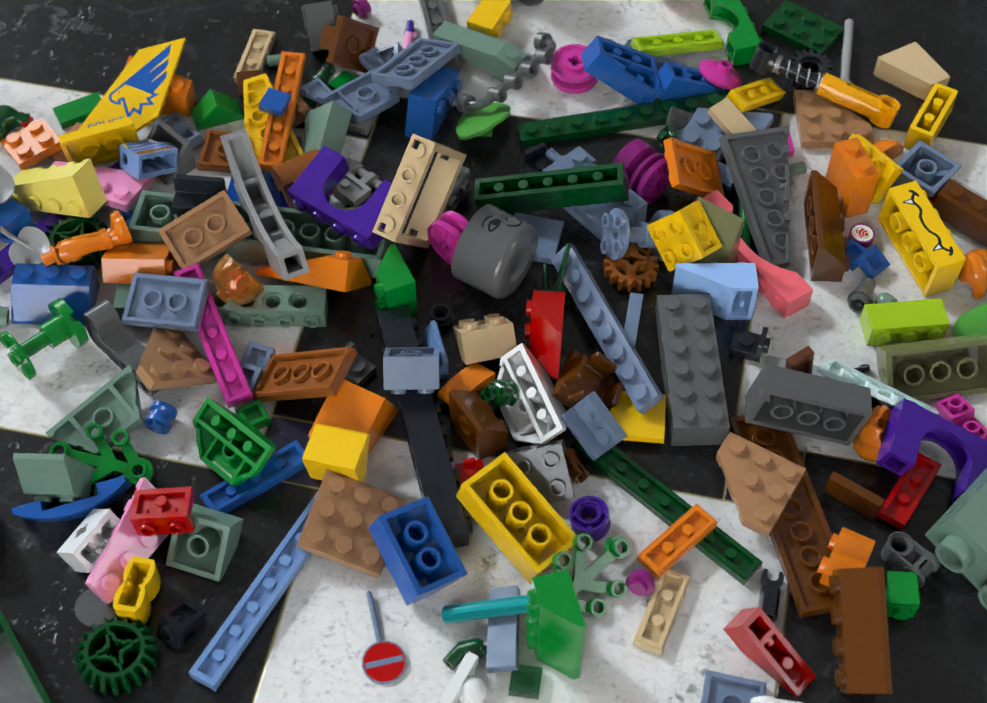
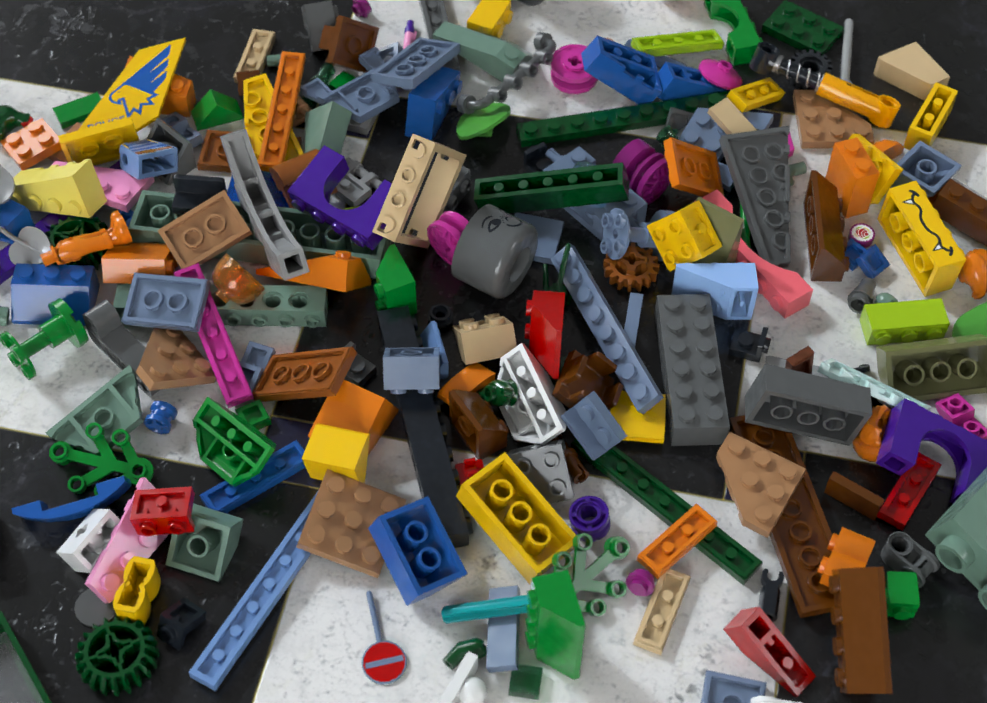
(53, 477): sand green slope -> none
(274, 102): blue tile -> none

